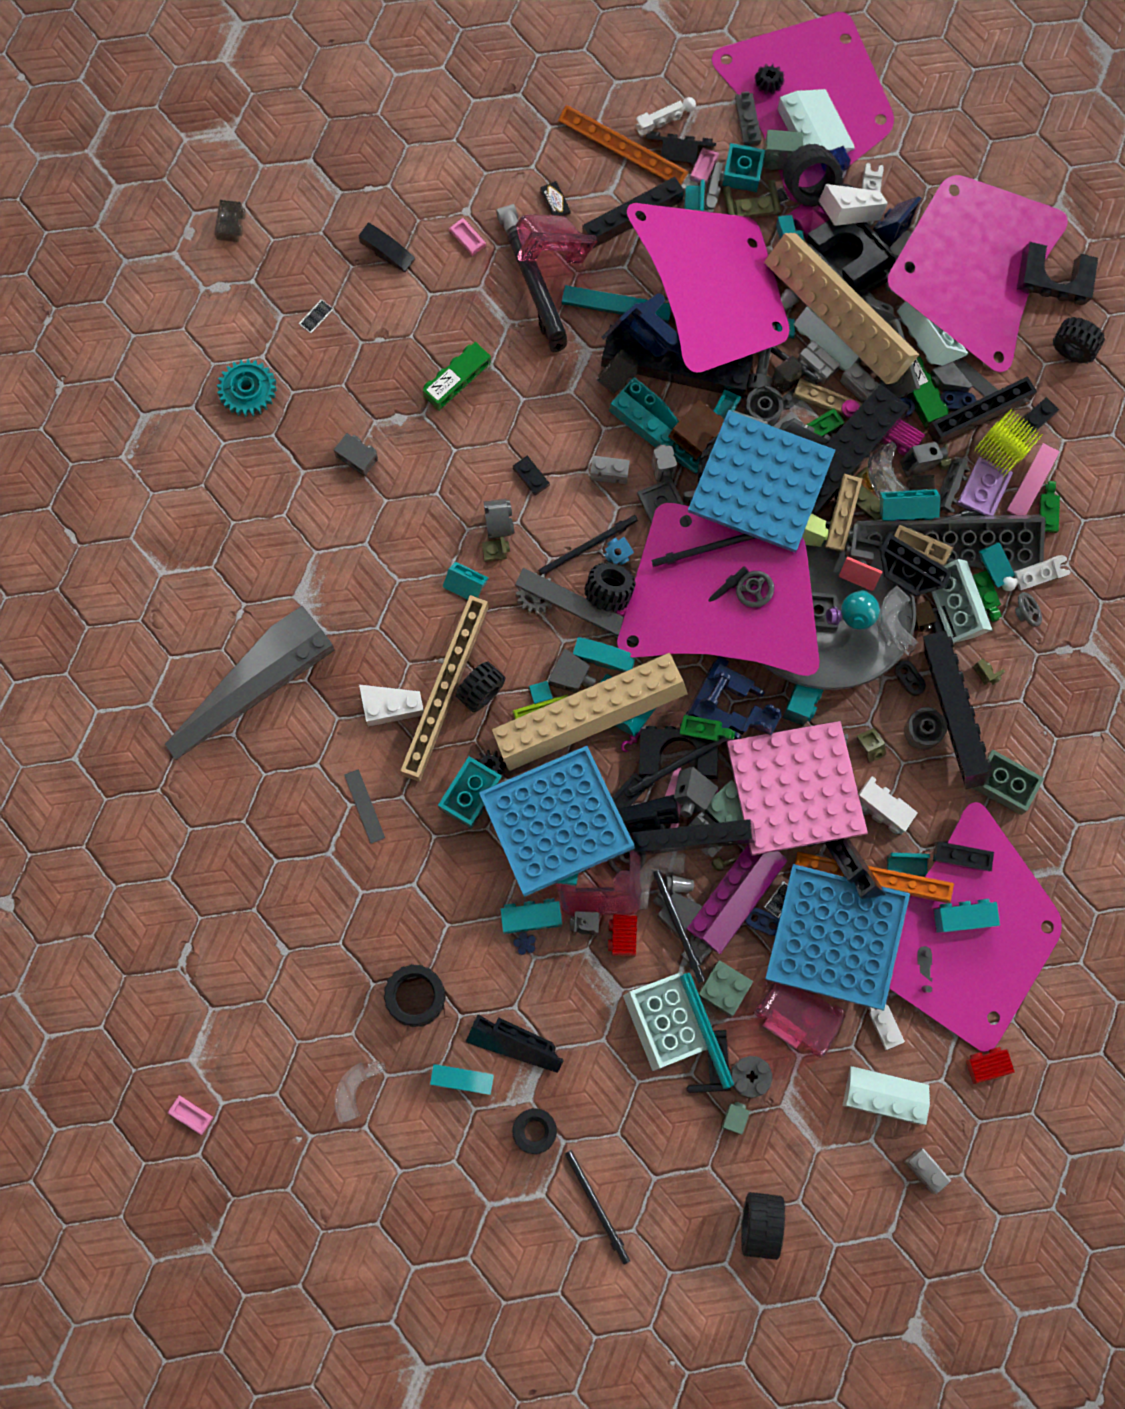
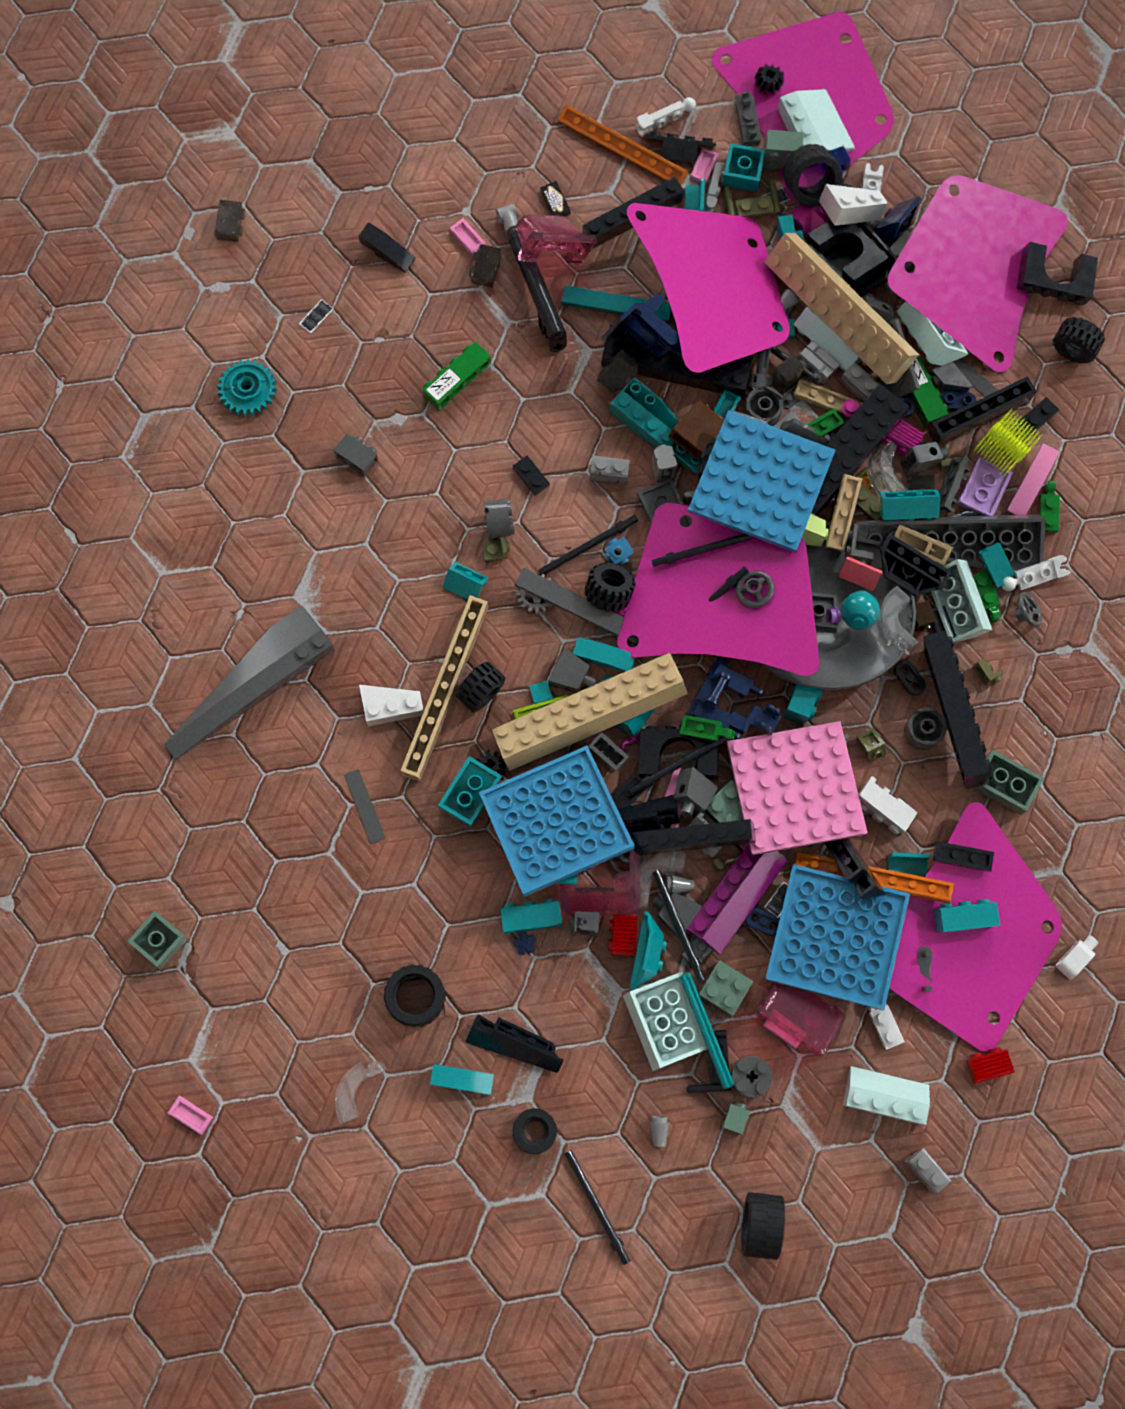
(157, 940): none -> sand green brick
(485, 266): none -> clear smoke brick
(607, 753): none -> dark grey torso
(648, 953): none -> teal wedge
(659, 1129): none -> light grey cone
(1077, 957): none -> white piece

